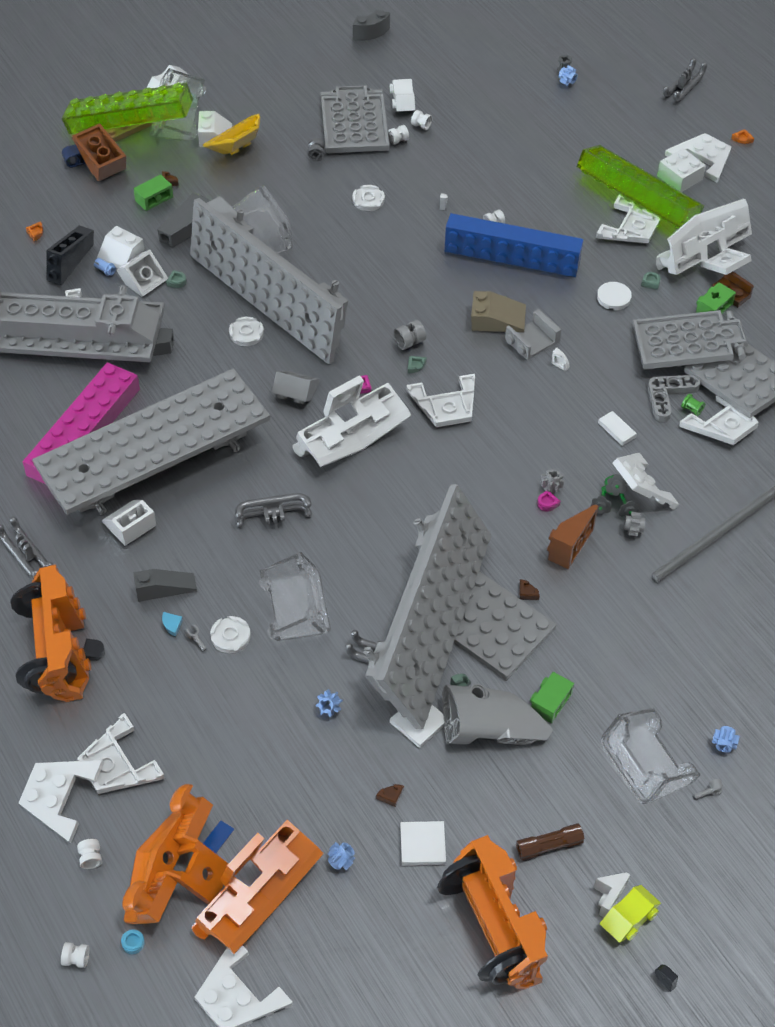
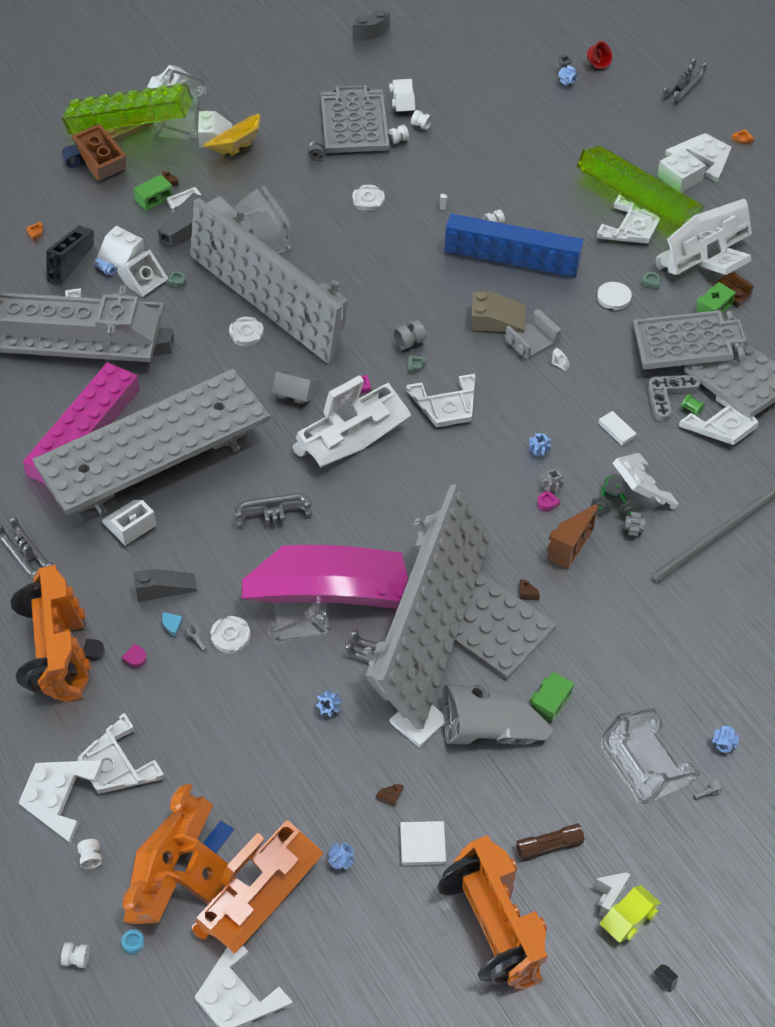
(135, 656): none -> dark pink tile
(176, 200): none -> white tile
(328, 576): none -> dark pink slope
(460, 680): sand green tile -> none
(539, 444): none -> light blue gear
(599, 55): none -> red helmet

